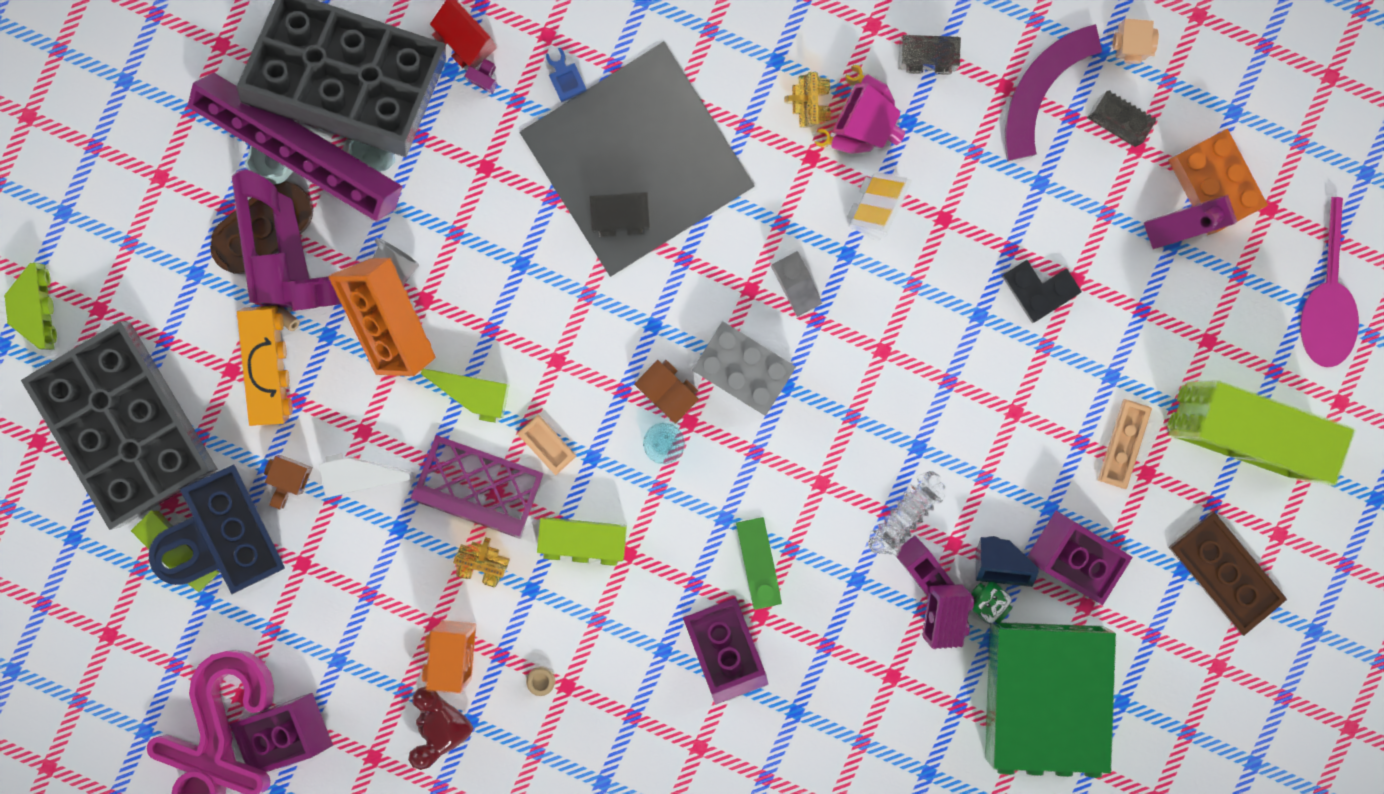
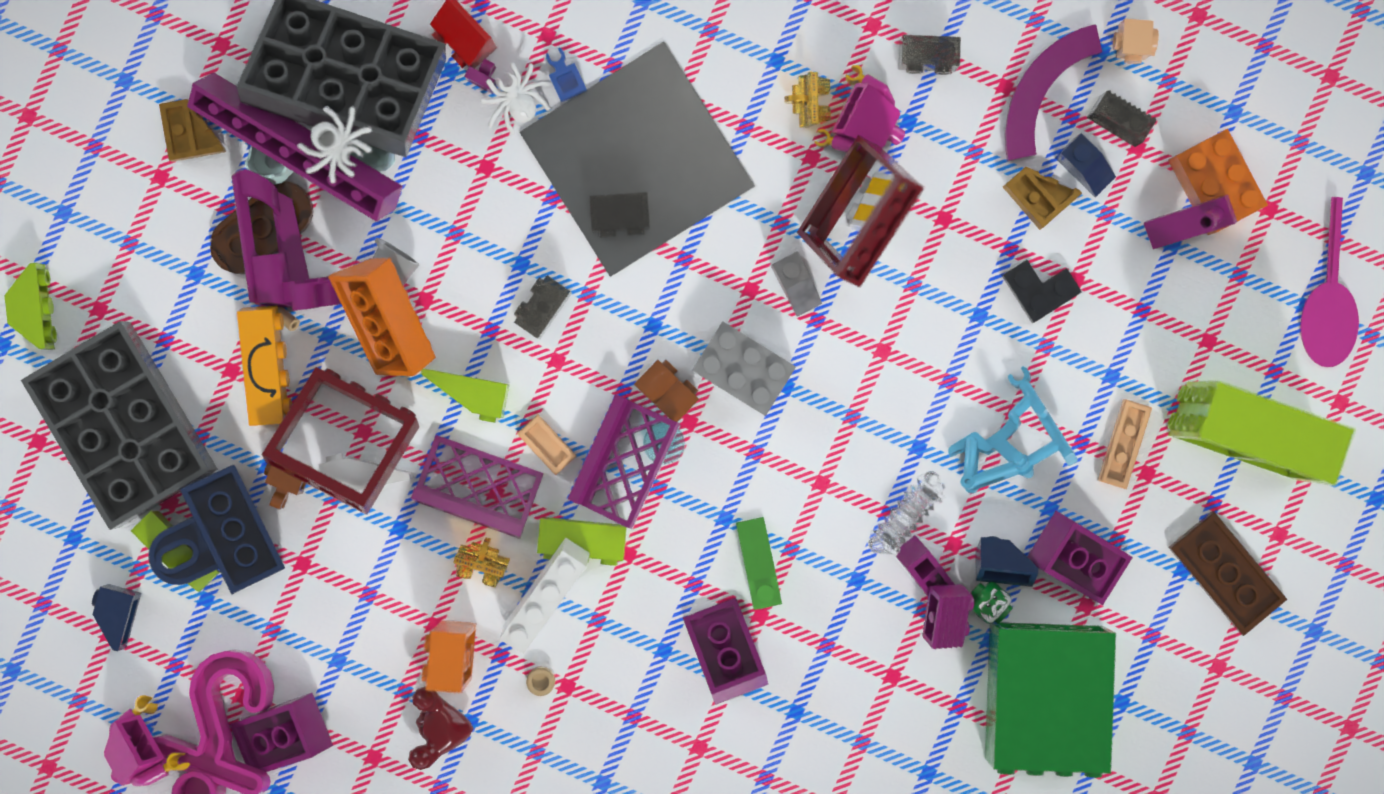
(115, 613): none -> dark blue slope
(133, 750): none -> dark pink torso
(187, 132): none -> pearl gold wing
(335, 144): none -> white animal
(360, 501): none -> dark red window
(516, 97): none -> white animal
(542, 307): none -> clear smoke brick
(544, 596): none -> white brick
(601, 455): none -> magenta fence
(879, 226): none -> dark red window
(1017, 462): none -> medium azure piece
(1039, 196): none -> pearl gold wing
(1086, 164): none -> dark blue slope

